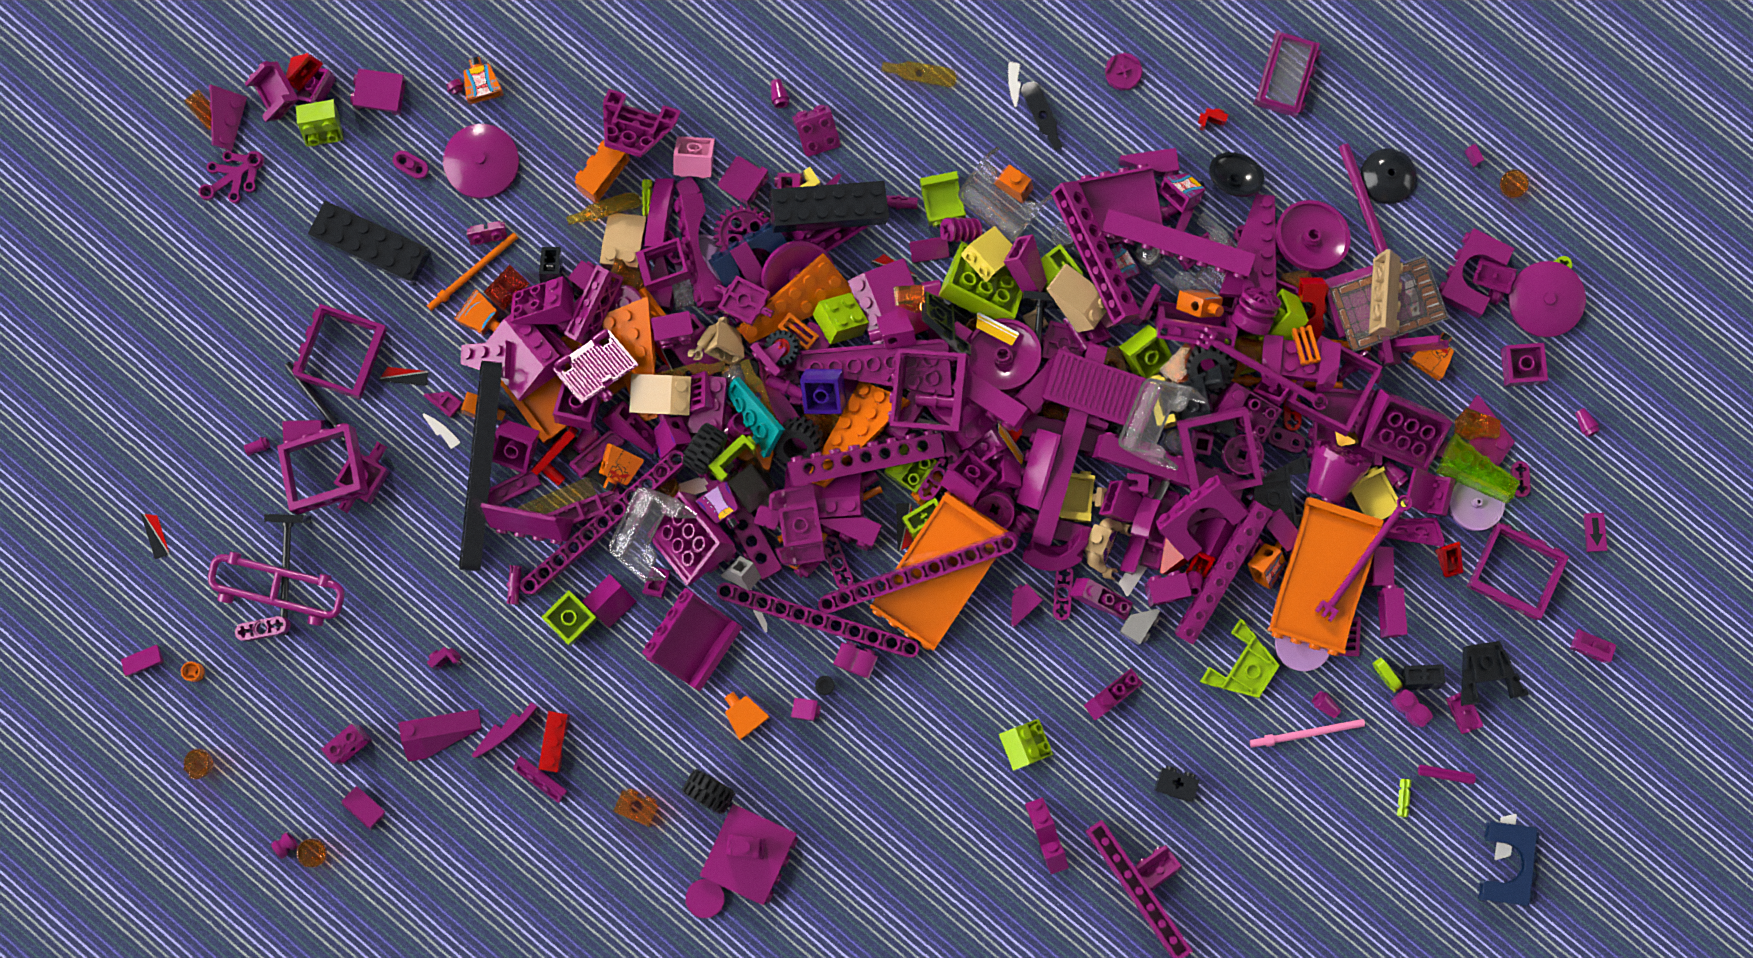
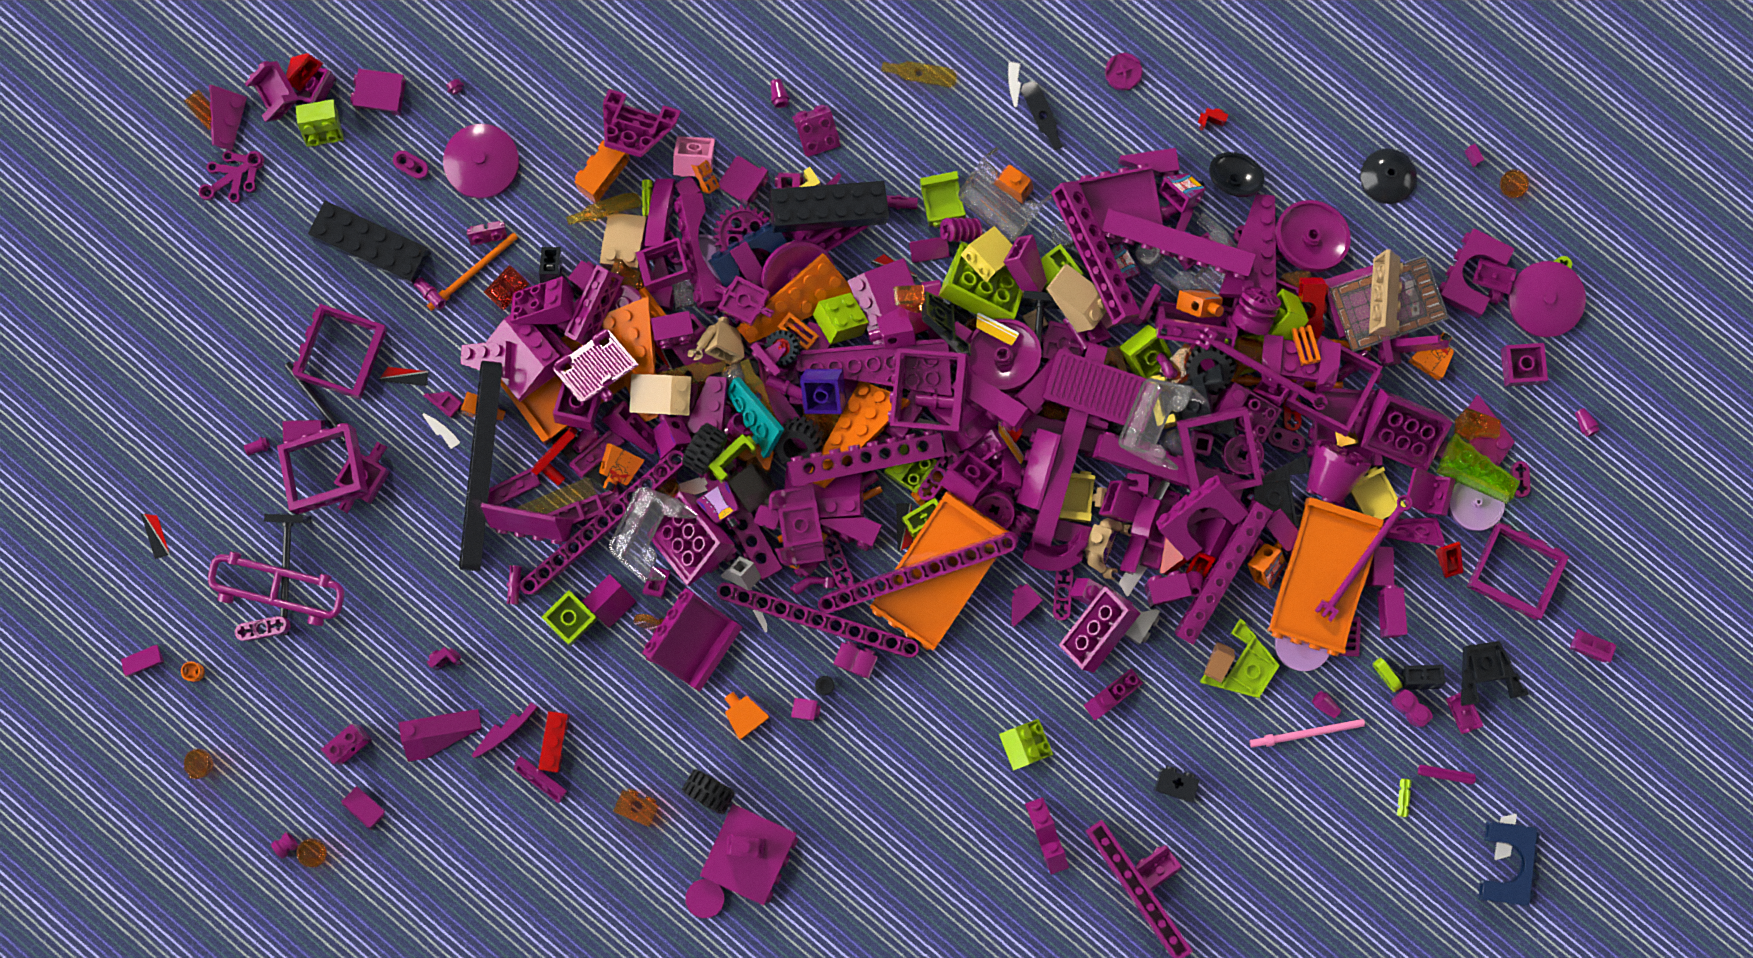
(429, 293): none -> magenta pin
(478, 314): orange torso -> none
(480, 82): torso -> none
(515, 445): magenta brick -> none
(647, 621): none -> clear orange tile
(703, 185): none -> orange piece
(706, 400): magenta slope -> none
(799, 587): none -> magenta piece
(1099, 629): none -> magenta slope
(1166, 366): none -> magenta arm
(1219, 662): none -> medium nougat slope
(1287, 74): window -> none
(1363, 198): magenta axle -> none
(1395, 475): magenta cone -> none
(1595, 532): magenta tile -> none

